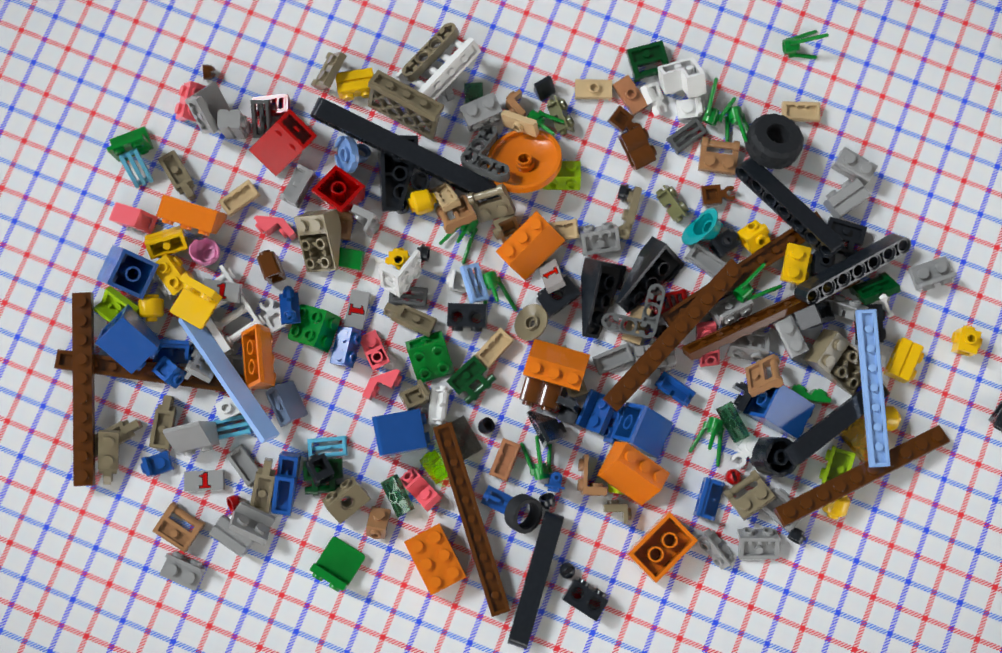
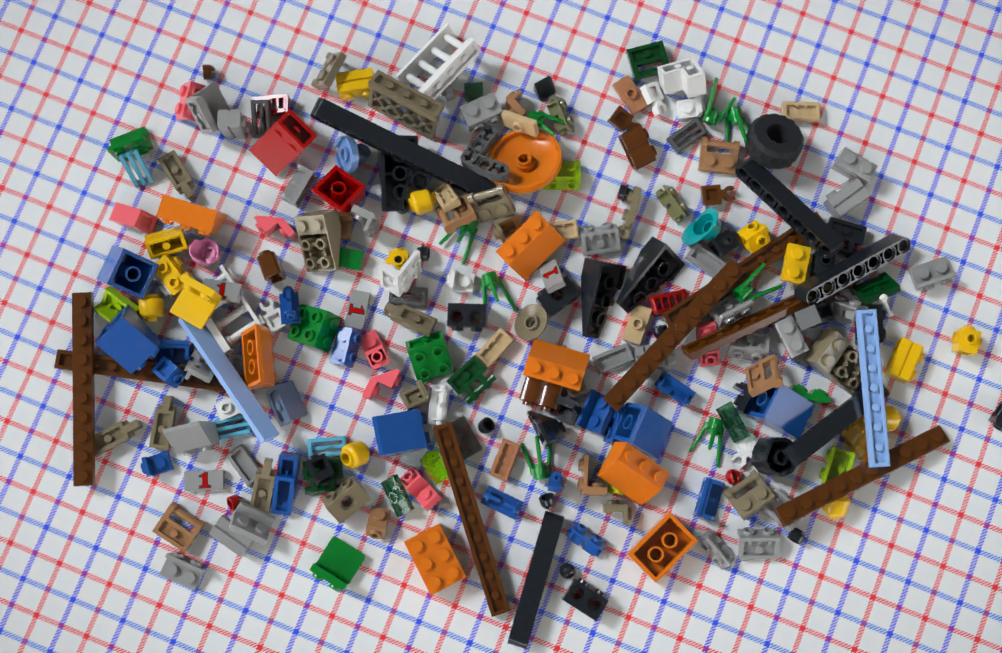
(108, 454): dark tan hinge -> none
(239, 198): tan plate -> none
(355, 454): none -> yellow head
(411, 70): dark tan beam -> none
(471, 283): light blue tile -> none
(512, 511): black tyre -> none
(593, 89): tan plate -> none
(593, 544): none -> blue hinge
(645, 320): dark grey beam -> none
(792, 44): green plant -> none

